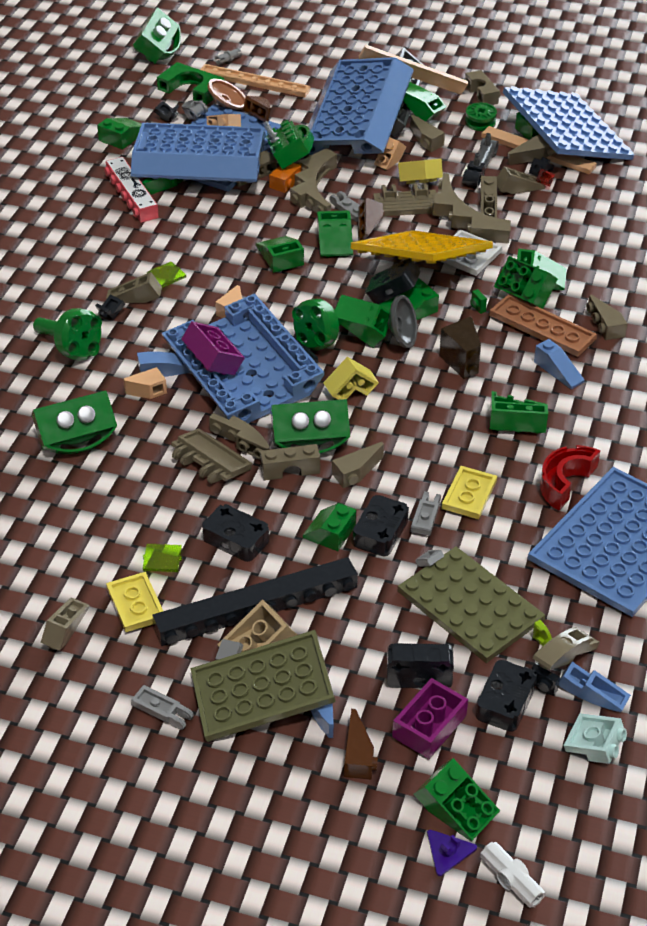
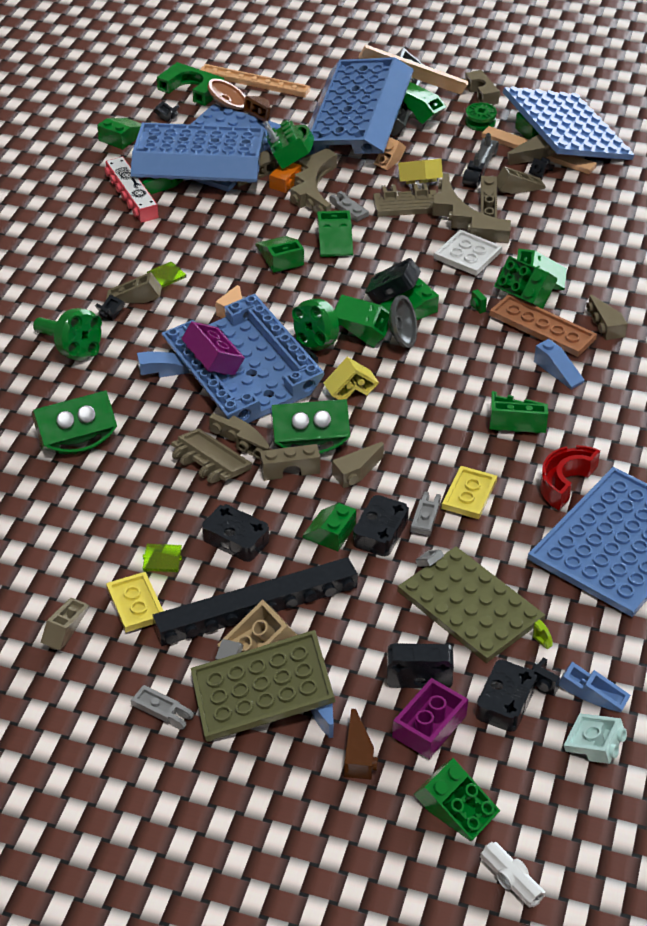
(146, 384): light nougat slope -> none
(157, 37): piece -> none
(194, 109): light grey piece -> none
(224, 120): light nougat slope -> none
(228, 56): light grey pin -> none
(369, 214): slope -> none
(421, 246): yellow plate -> none
(426, 134): dark tan slope -> none
(448, 851): dark purple piece -> none
(461, 347): dark brown slope -> none
(545, 177): clear red slope -> none
(564, 648): dark tan slope -> none

